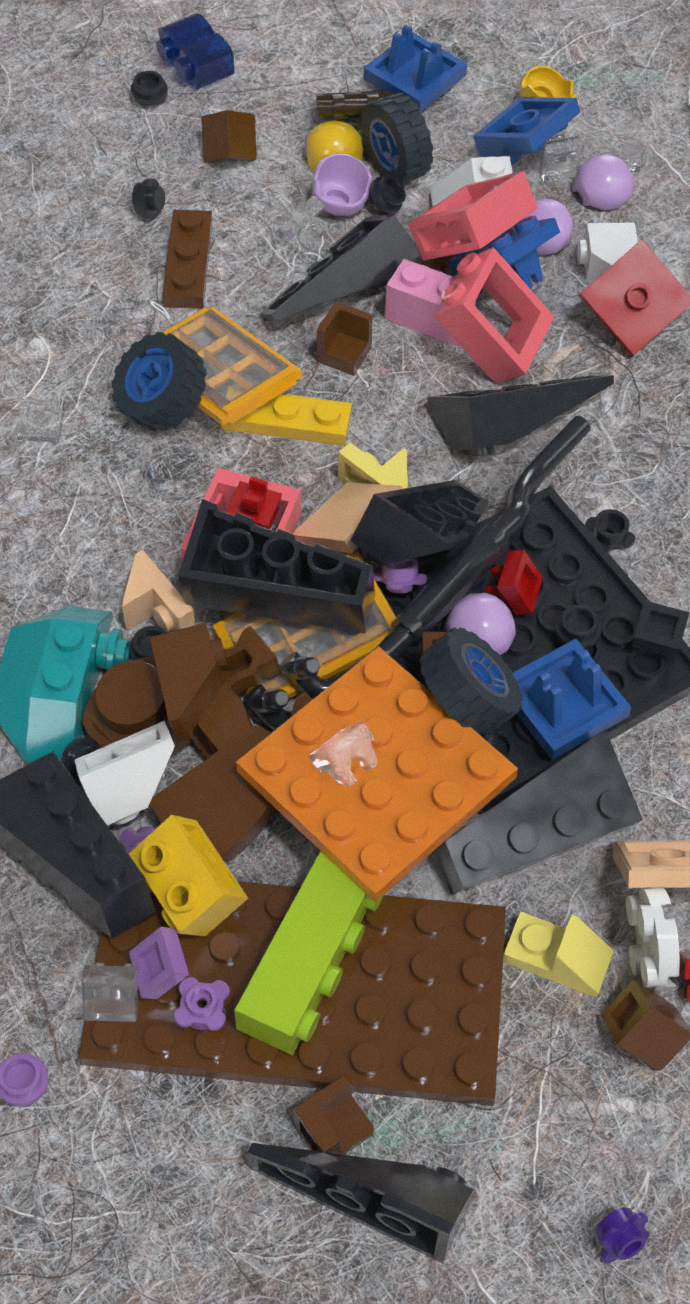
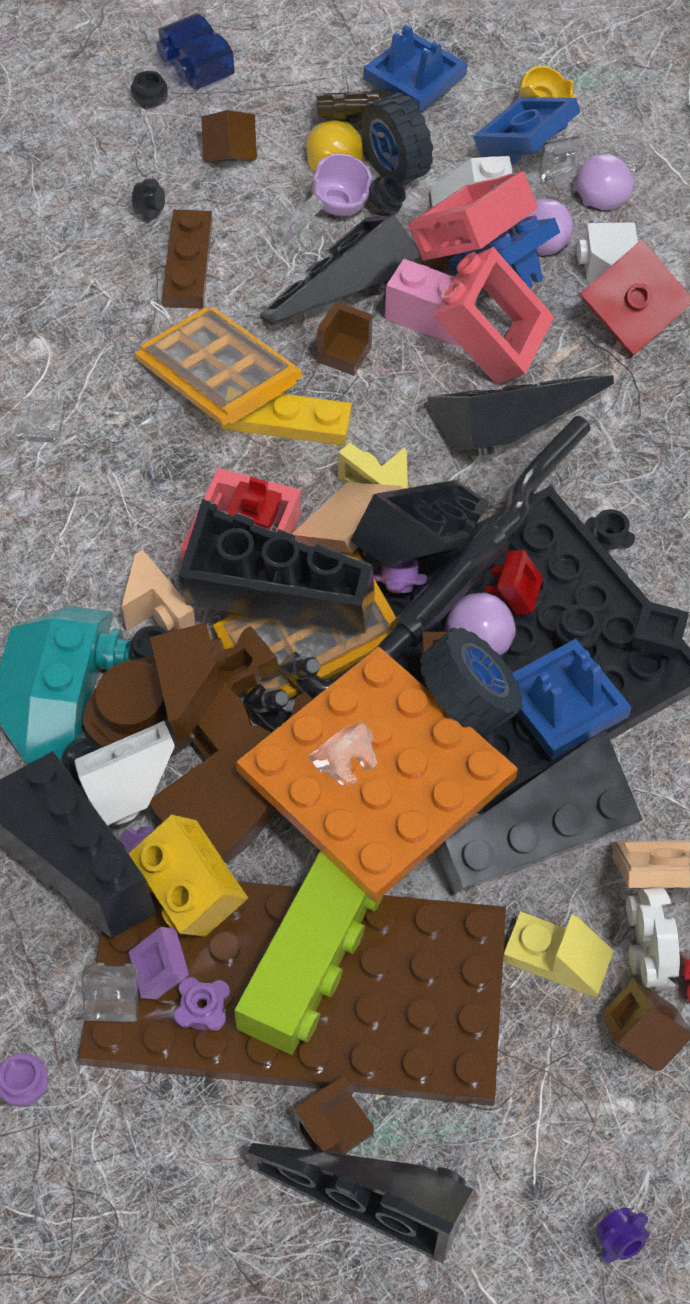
(159, 381): black wheel -> none

